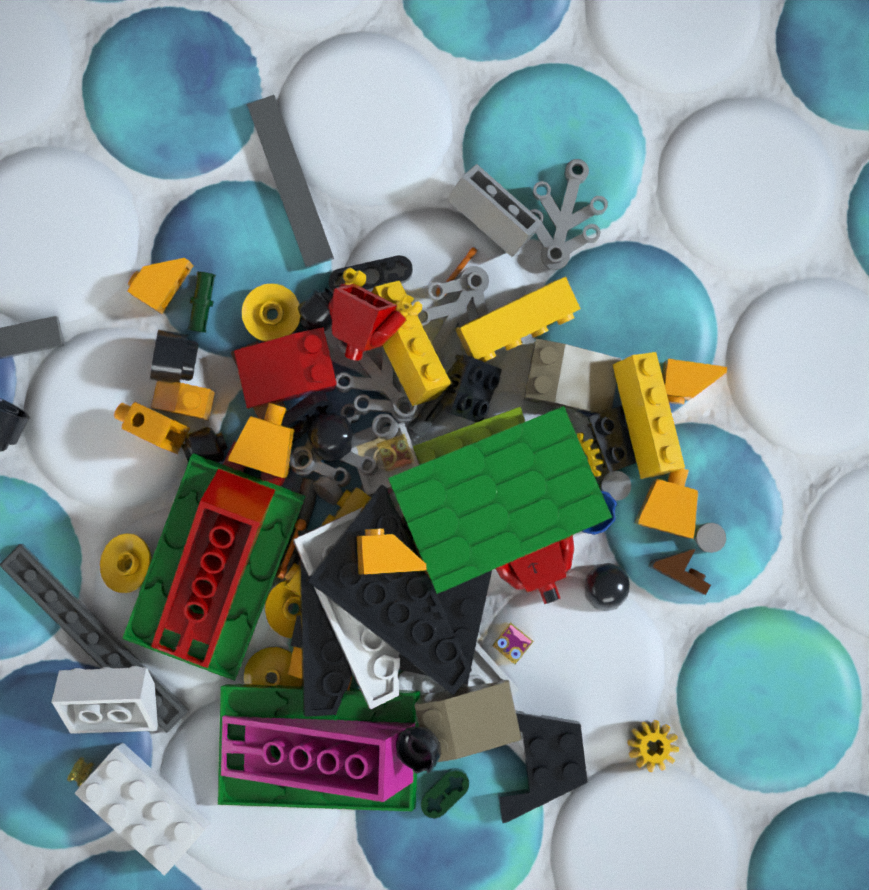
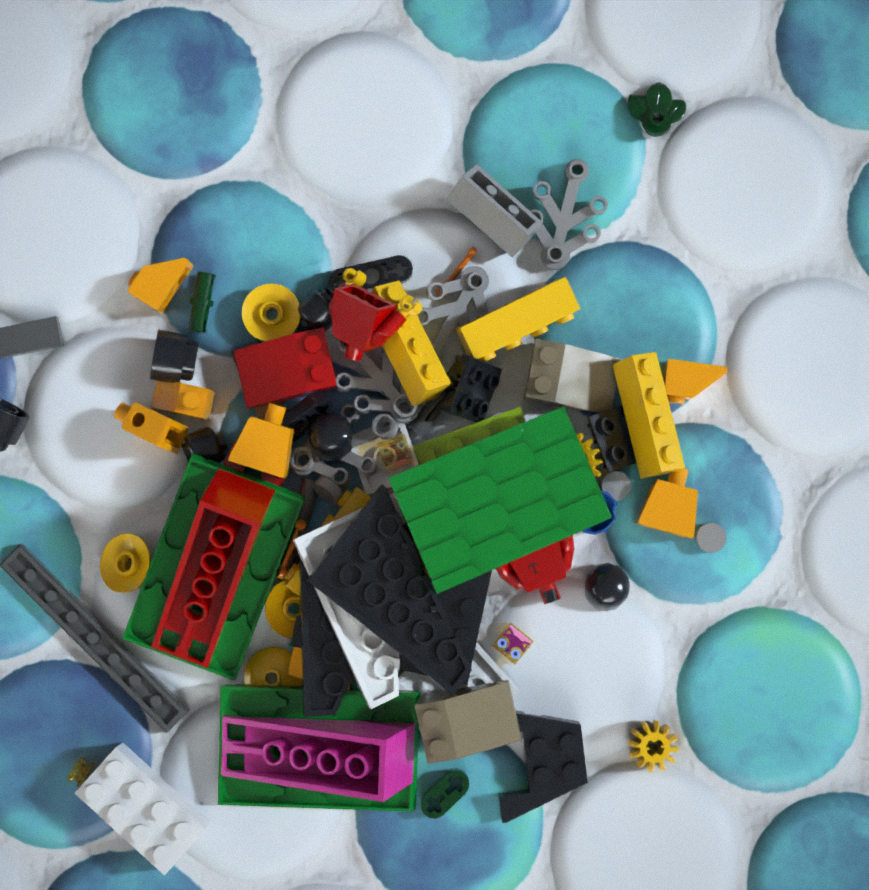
(106, 700): white slope -> none
(290, 181): dark grey tile -> none
(385, 554): light orange slope -> none
(418, 749): black hair -> none
(656, 105): none -> dark green plate
(674, 568): reddish brown slope -> none

